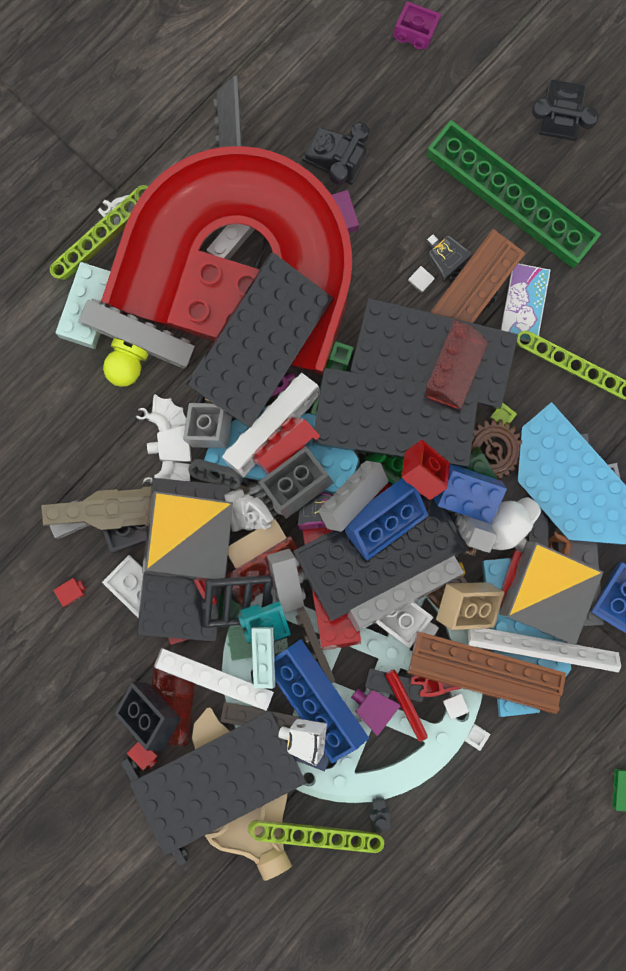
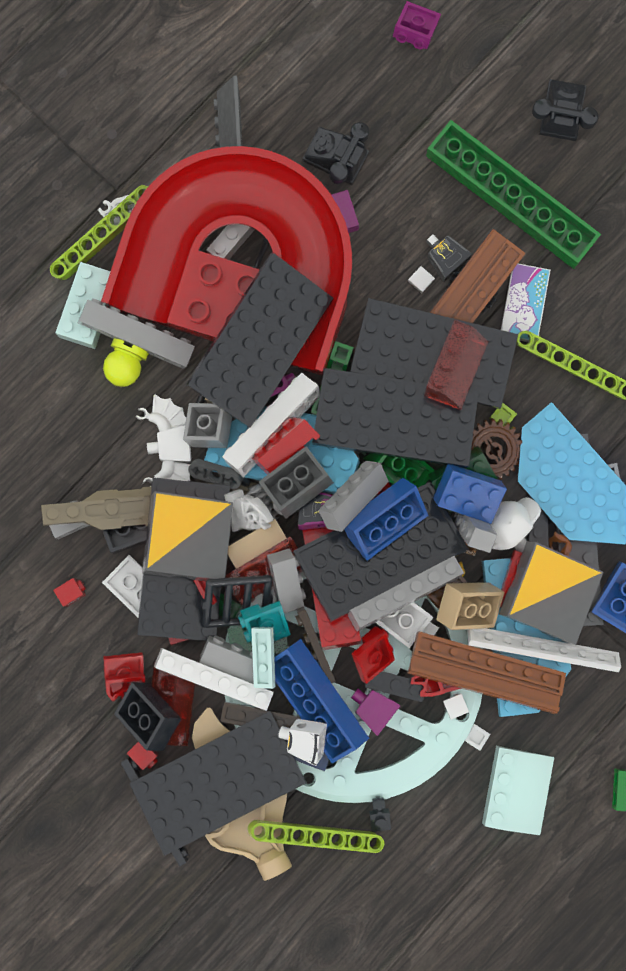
(121, 672): none -> red plate
(228, 658): none -> light grey brick
(373, 654): none -> red plate
(406, 705): red axle -> none
(425, 470): red brick -> none
(517, 791): none -> light aqua slope

